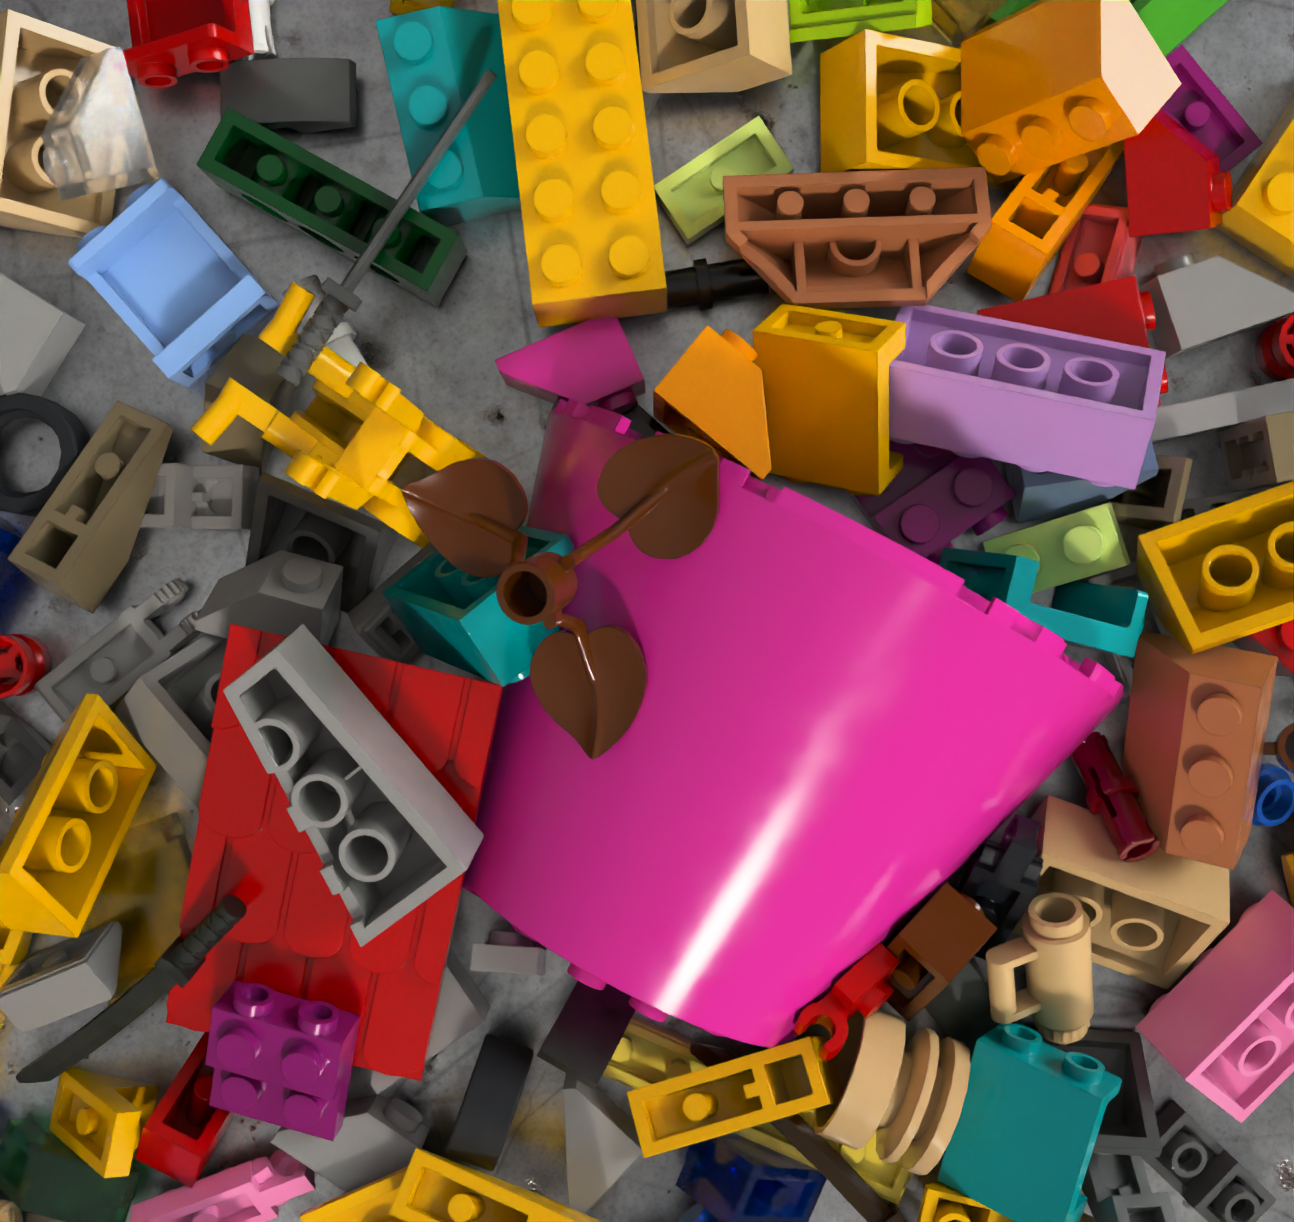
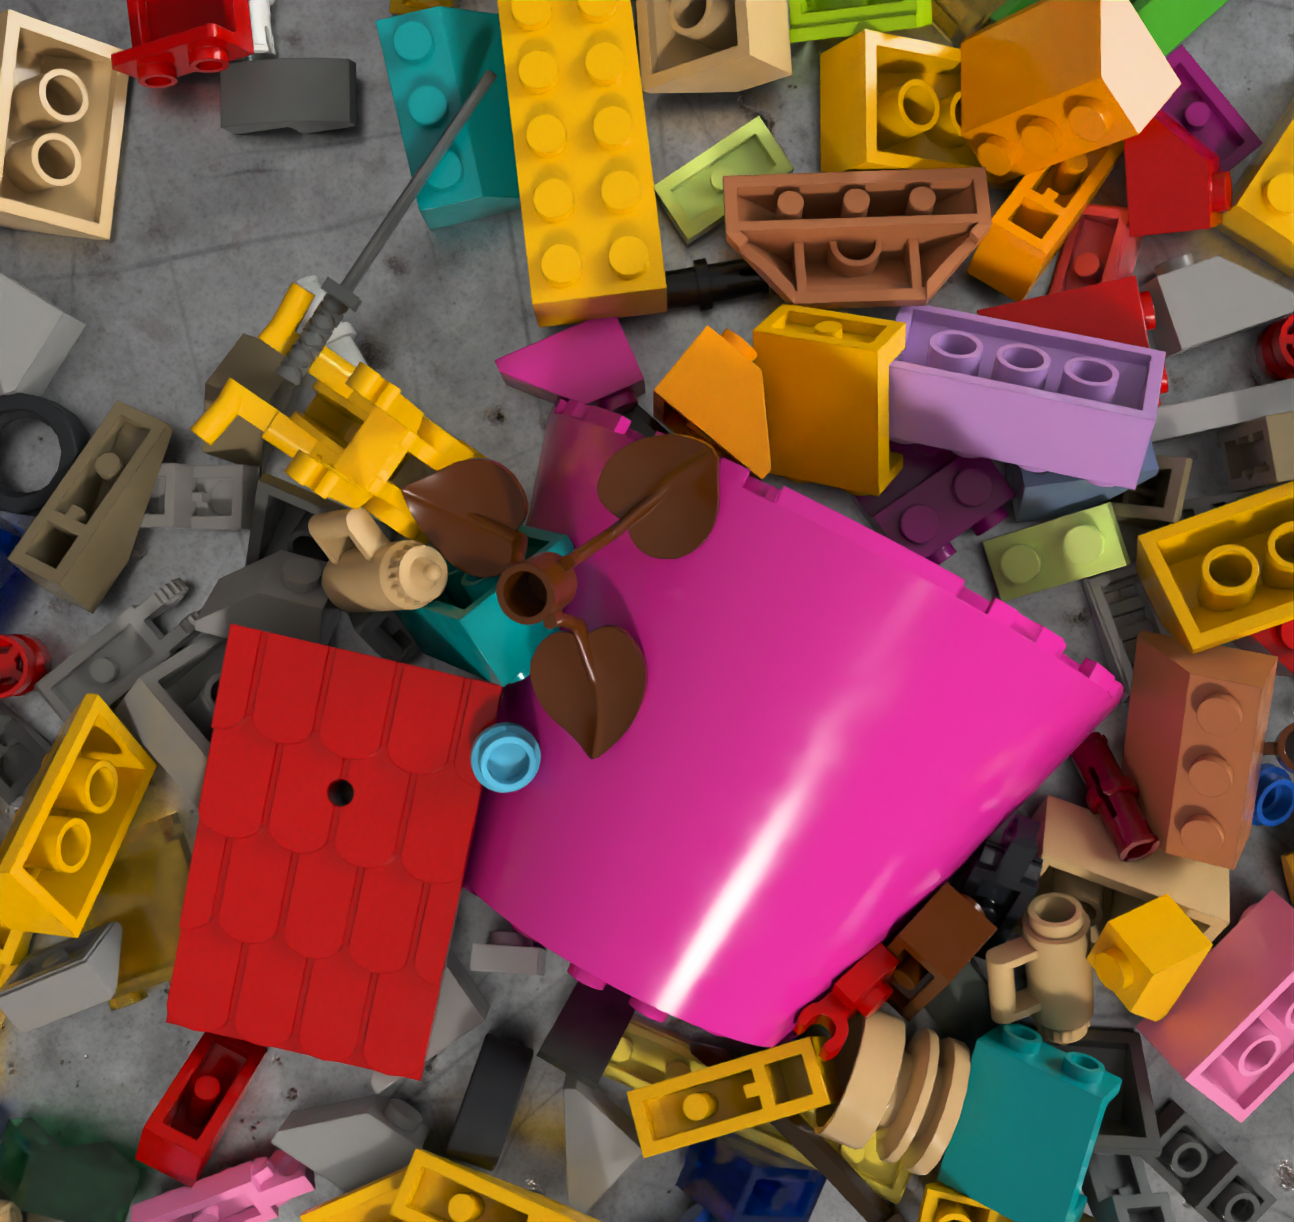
(97, 131): clear slope -> none
(102, 1118): yellow slope -> none
(173, 281): light blue panel -> none
(173, 967): pearl dark grey sword -> none
(281, 1058): magenta plate -> none
(330, 205): dark green brick -> none
(351, 784): light grey wedge -> none
(375, 571): none -> tan piece
(505, 757): none -> medium azure plate
(1082, 612): teal panel -> none
(1149, 956): none -> yellow slope

